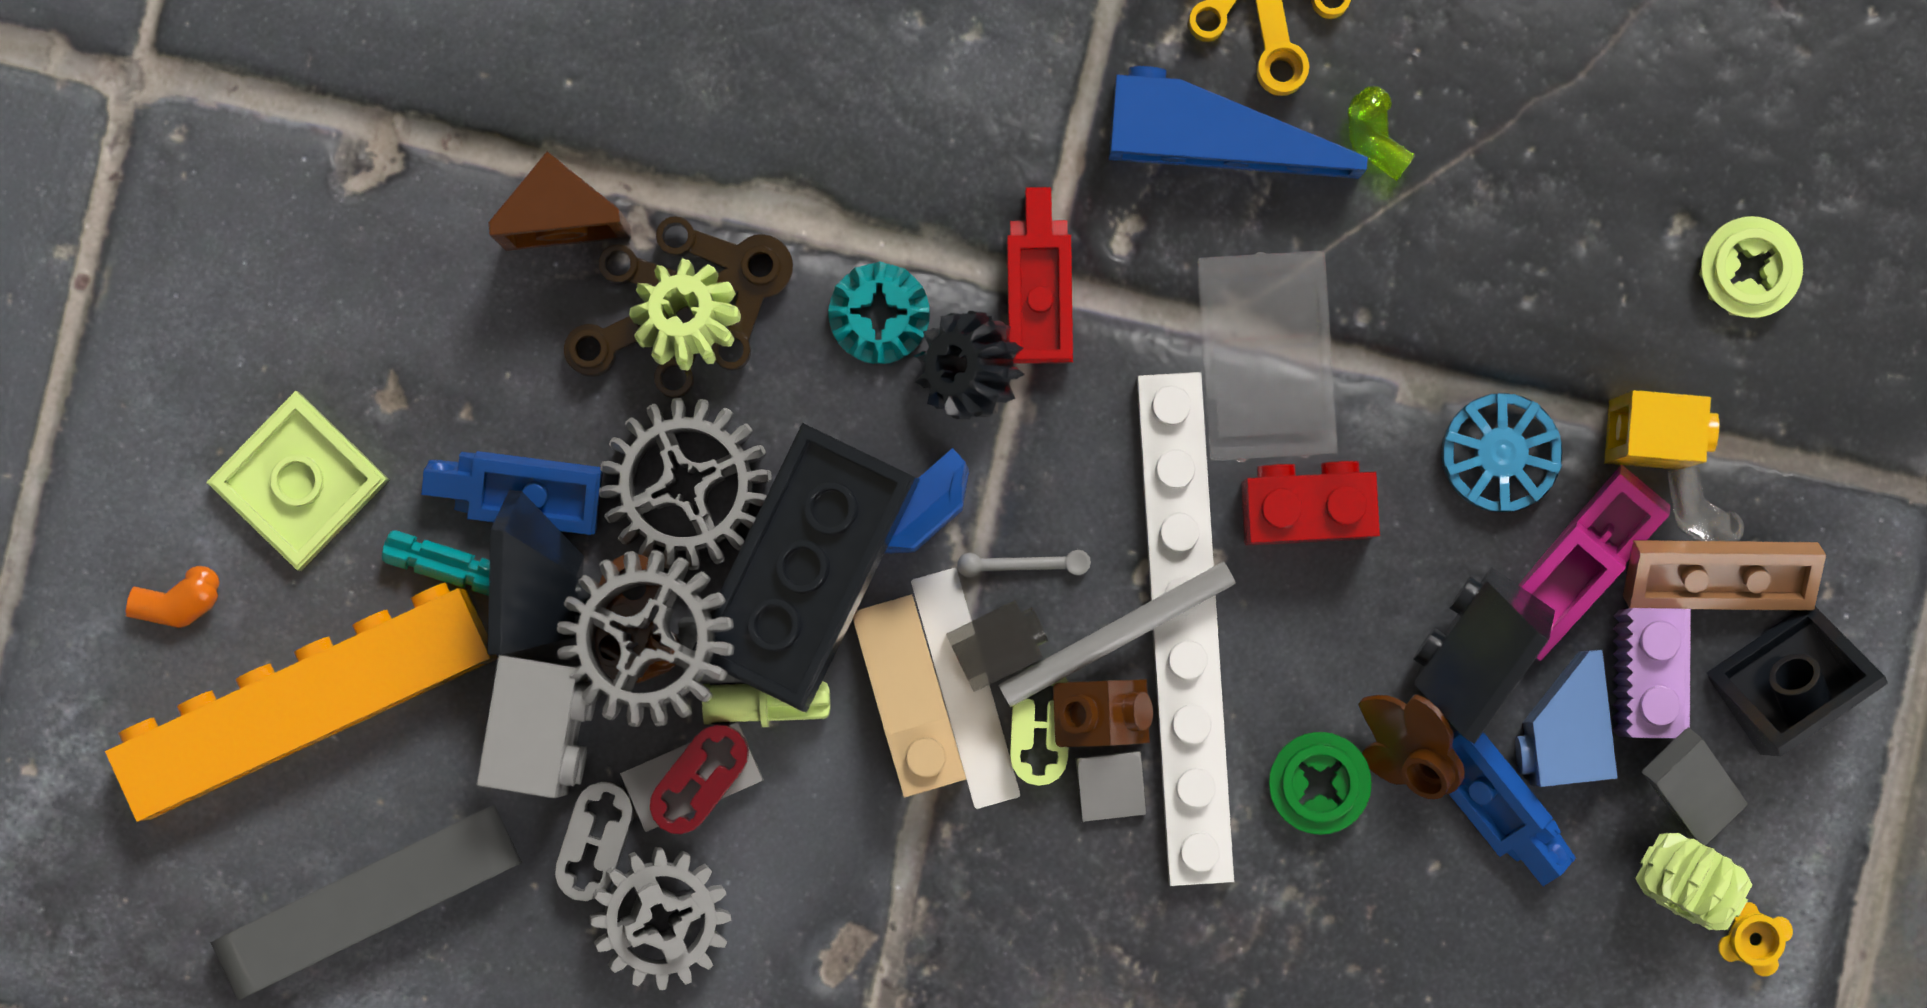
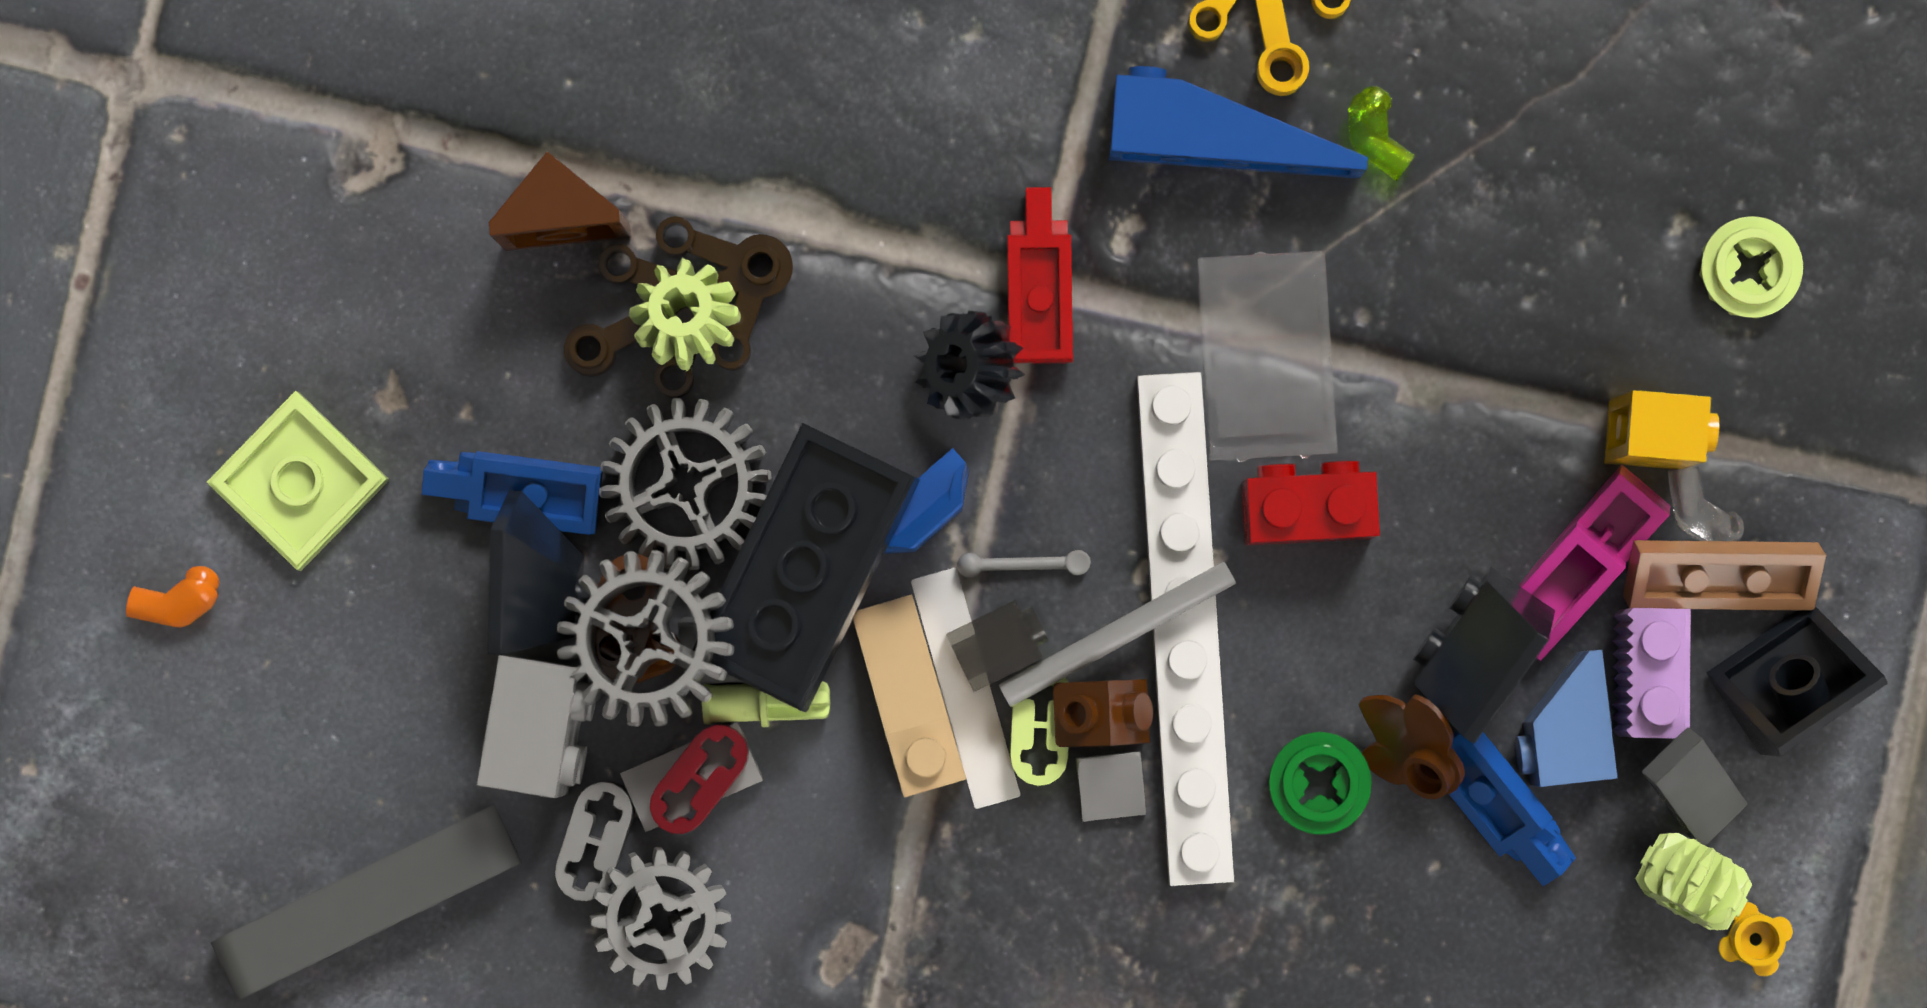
(300, 704): light orange brick -> none
(437, 561): teal axle -> none
(900, 334): teal gear -> none
(1502, 452): dark azure wheel -> none

